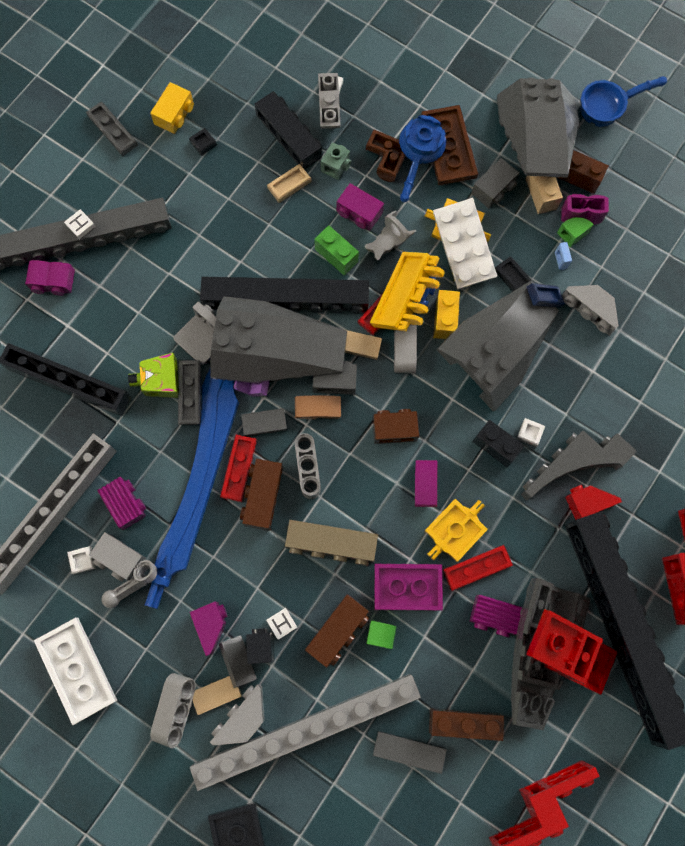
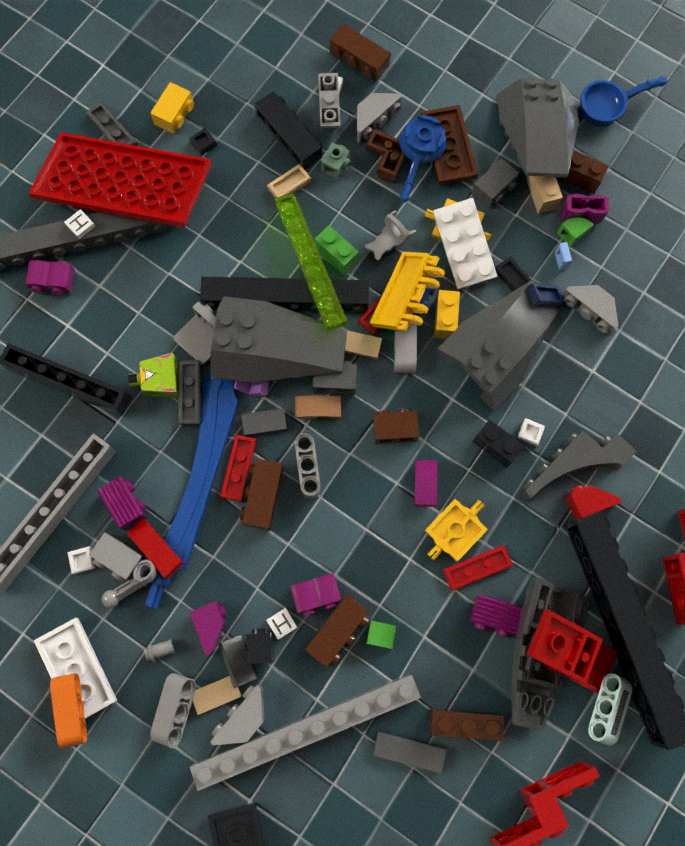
(68, 710): none -> orange beam
(121, 179): none -> red plate
(155, 548): none -> red tile
(159, 650): none -> light grey pin
(310, 262): none -> clear neon green plate
(316, 593): none -> magenta brick
(331, 541): dark tan brick -> none
(359, 52): none -> reddish brown brick
(359, 207): magenta brick -> none
(375, 111): none -> light grey slope
(408, 587): magenta plate -> none
(614, 720): none -> light aqua beam

